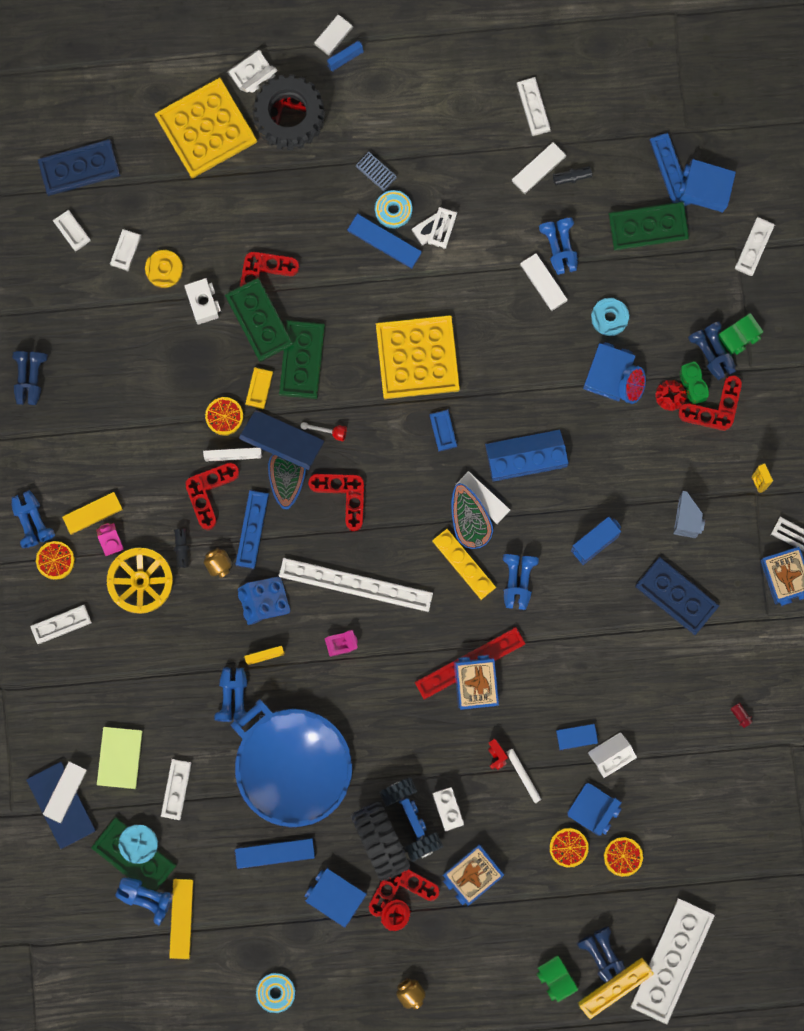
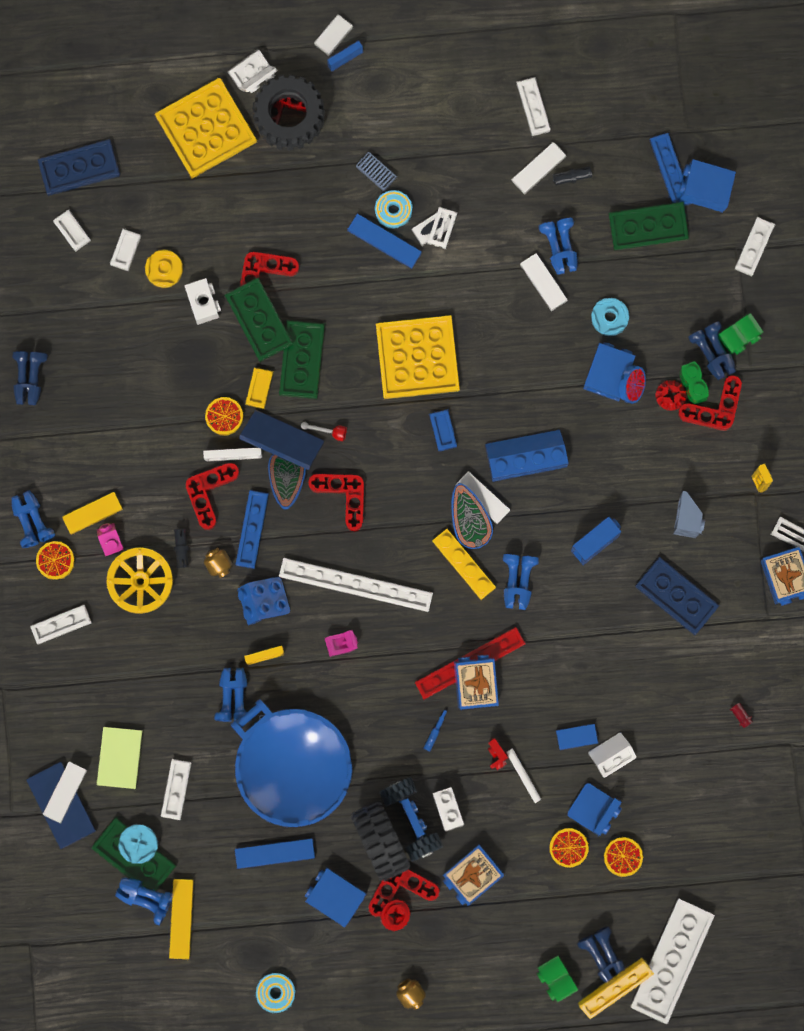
(434, 733): none -> blue piece

